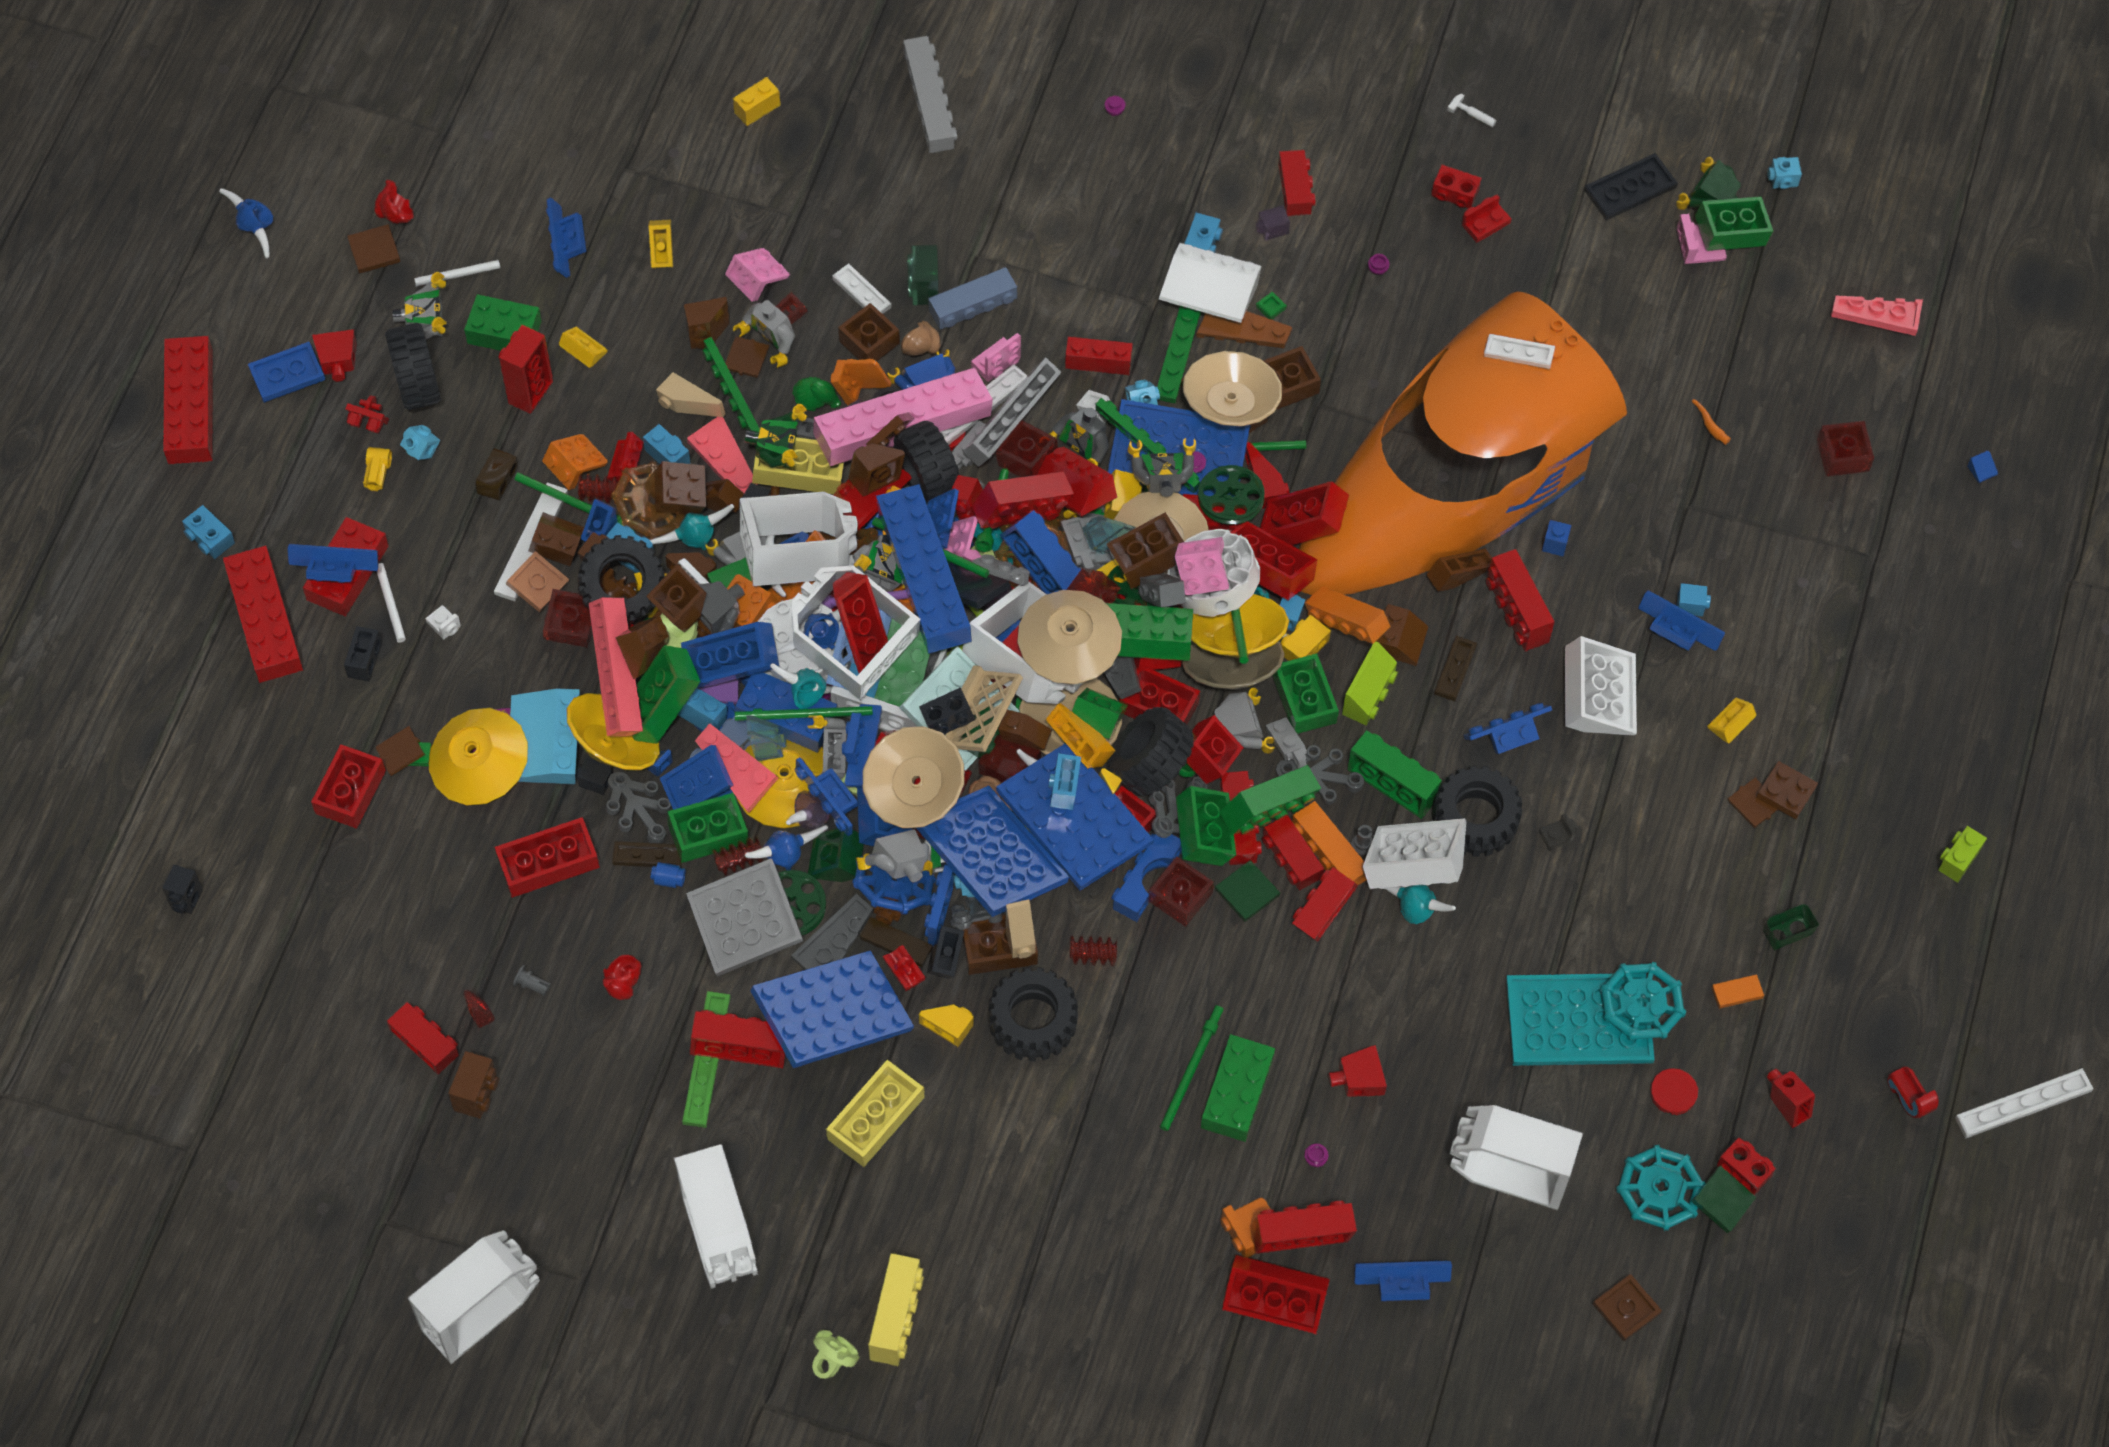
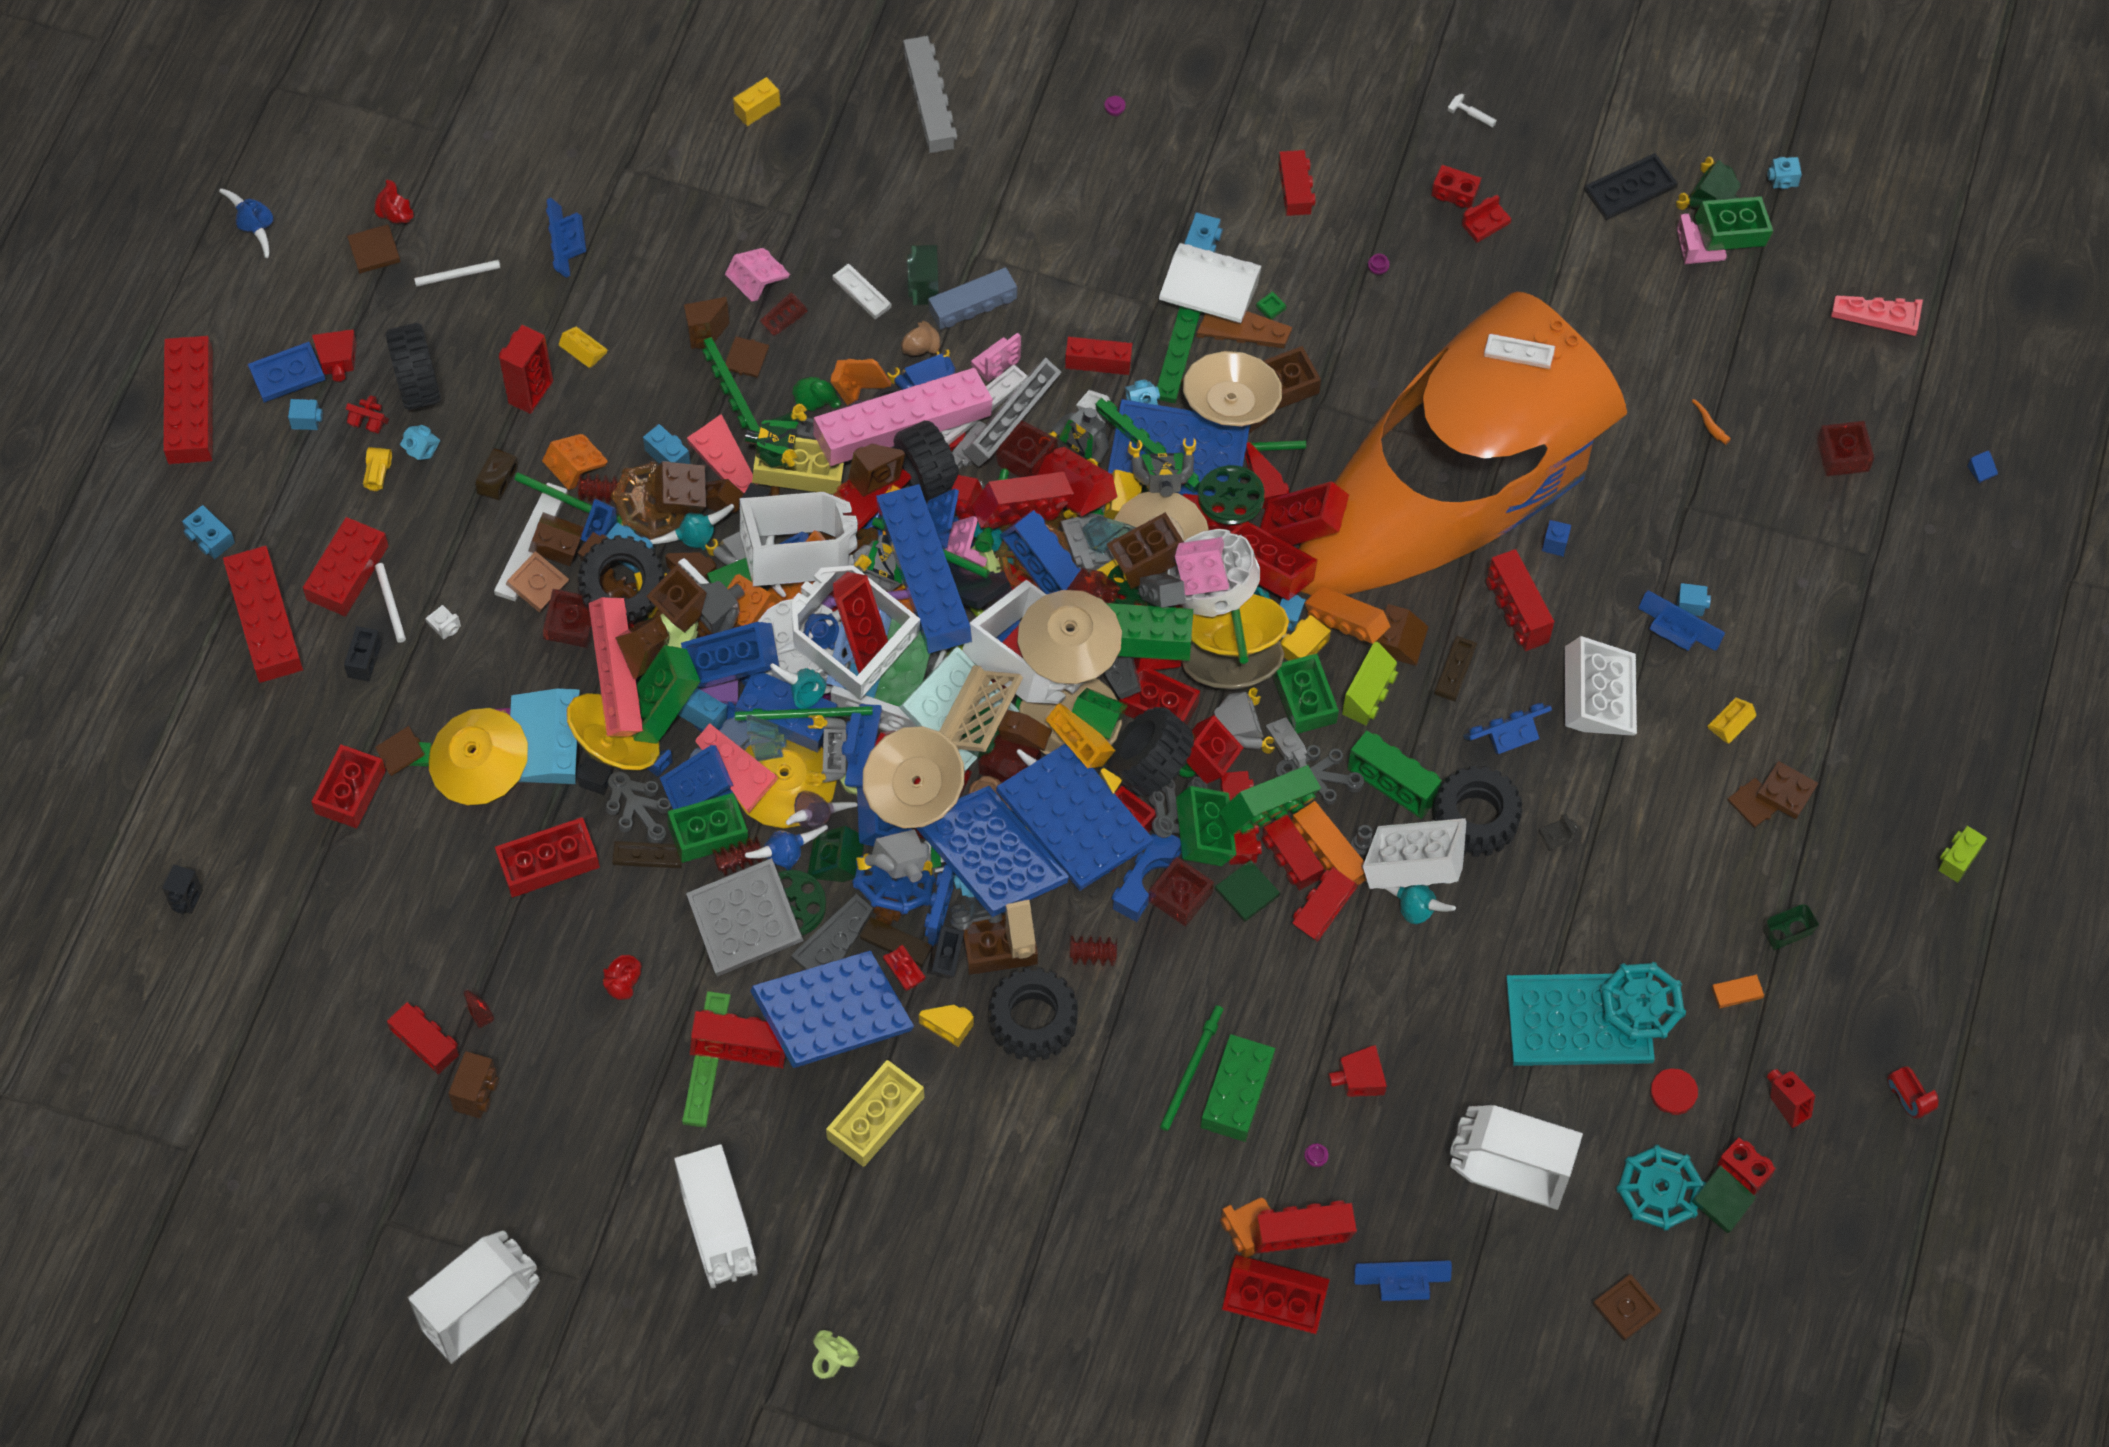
(304, 414): none -> dark azure brick
(332, 562): blue bracket -> none
(425, 308): torso -> none
(495, 320): green brick -> none
(531, 981): dark grey pin -> none
(625, 455): red bracket -> none
(661, 243): yellow slope -> none
(668, 875): blue brick -> none
(687, 398): tan slope -> none
(772, 326): light grey torso -> none
(832, 793): blue bracket -> none
(869, 334): reddish brown brick -> none
(893, 428): reddish brown wing -> none
(895, 1309): light yellow brick -> none
(947, 712): black brick -> none
(1003, 569): light grey hinge -> none
(1065, 781): dark azure brick -> none
(1199, 462): magenta plate -> none
(1273, 223): clear purple brick -> none
(1458, 569): reddish brown slope -> none
(2024, 1103): white tile -> none

